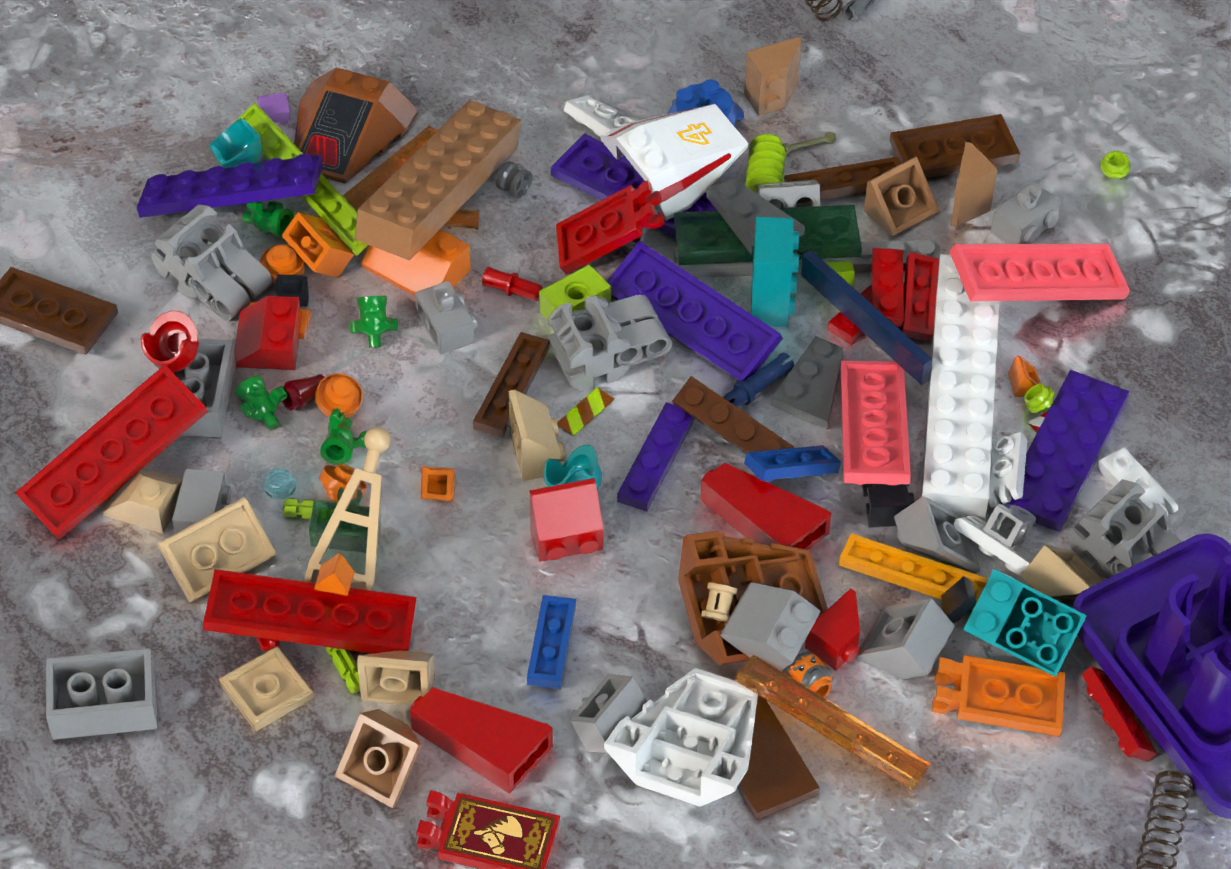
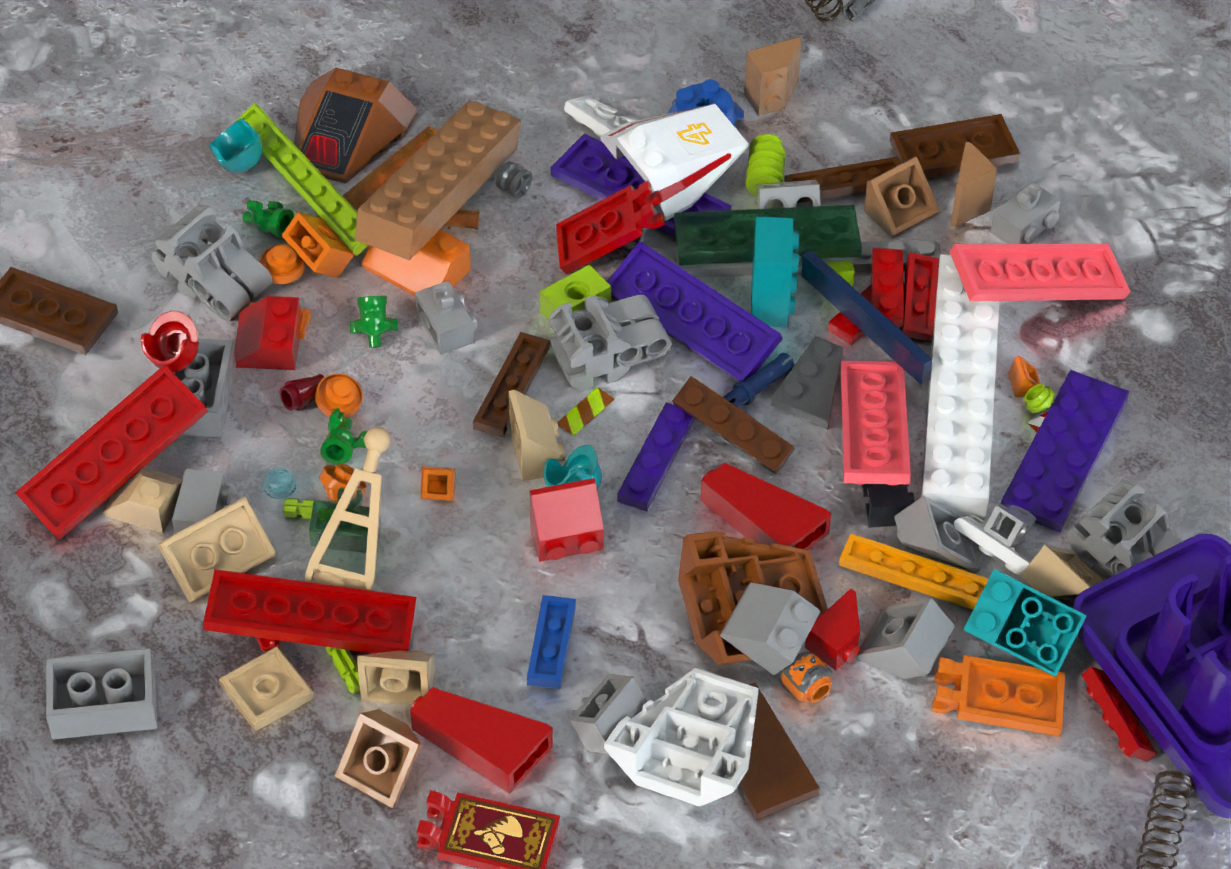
(230, 185): dark purple plate -> none
(258, 402): green piece -> none
(275, 107): medium lavender tile -> none
(293, 287): black plate -> none
(335, 576): orange slope -> none
(511, 284): red axle -> none
(719, 602): tan bush -> none
(740, 208): dark grey wing -> none
(792, 462): blue plate -> none
(830, 138): olive hinge -> none
(833, 722): clear orange tile -> none
(958, 599): black tile -> none
(1007, 469): white hinge -> none
(1115, 164): lime plate -> none
(1124, 466): white hinge -> none

